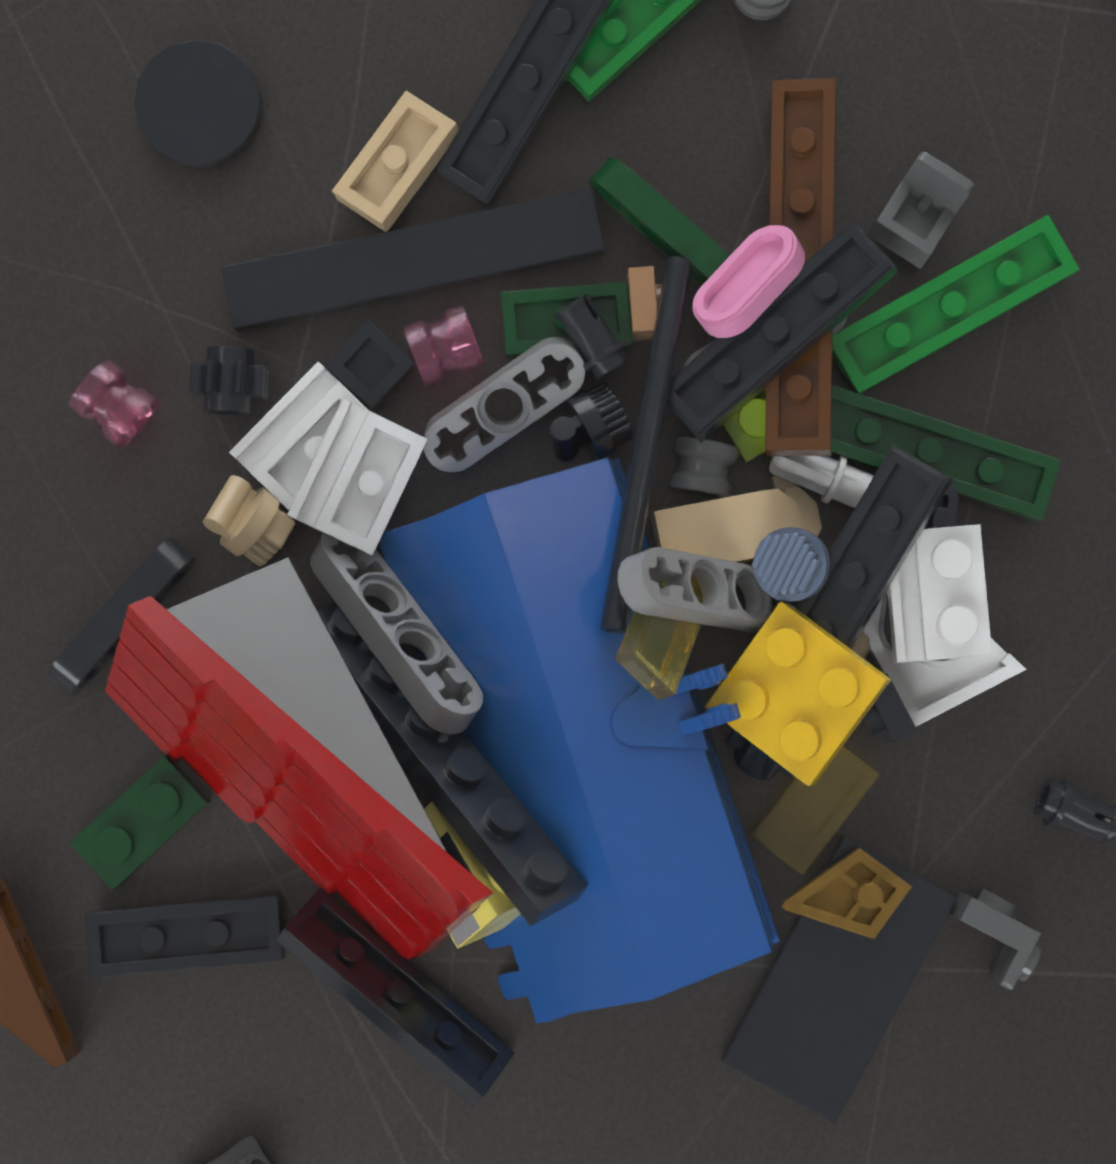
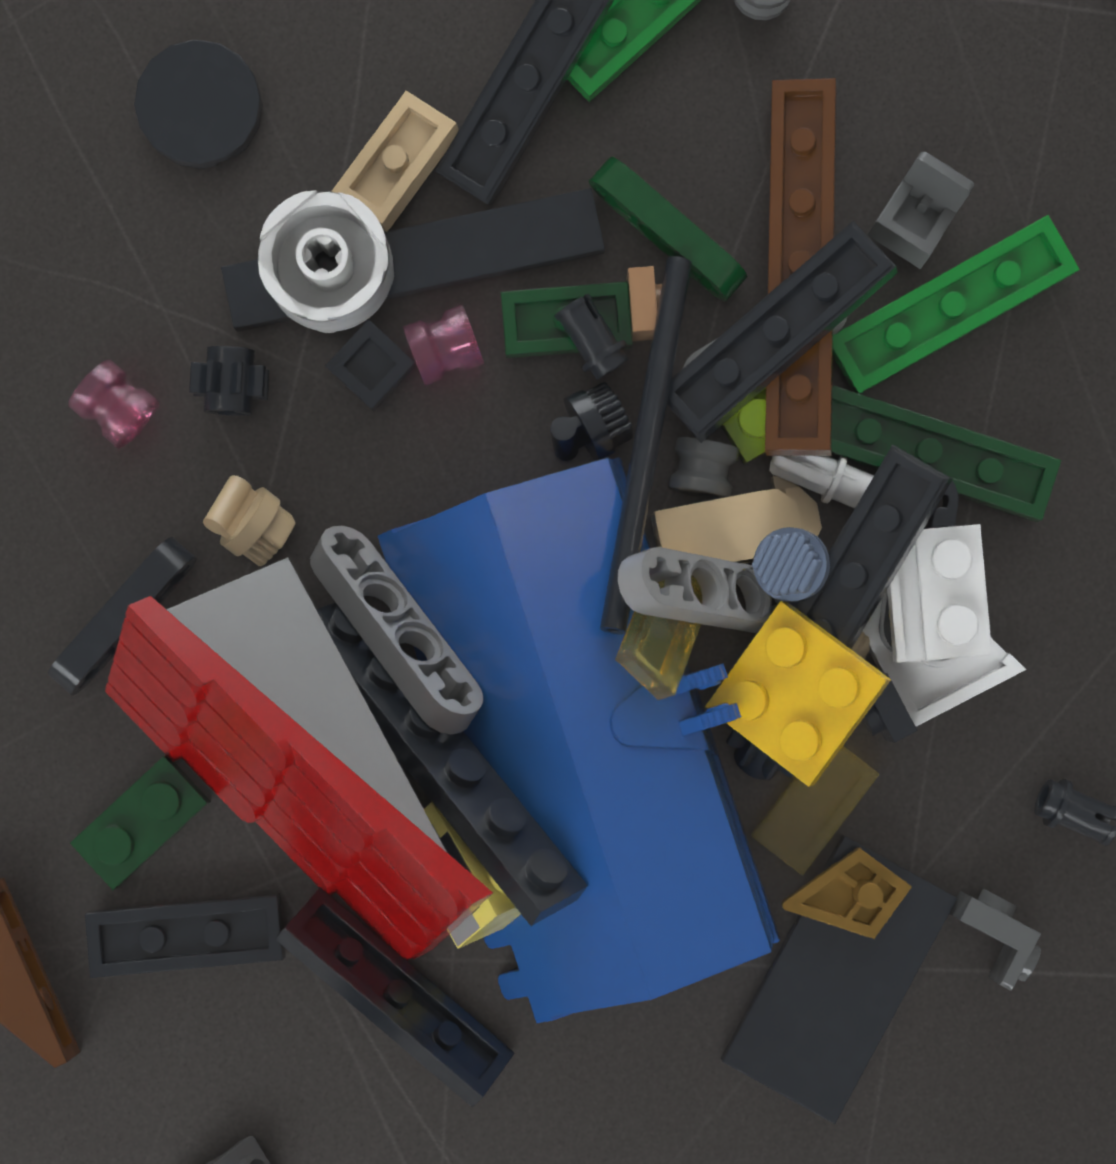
(289, 435): white plate -> none
(341, 229): none -> white brick
(357, 477): white plate -> none
(500, 431): light grey beam -> none
(748, 281): bright pink tile -> none

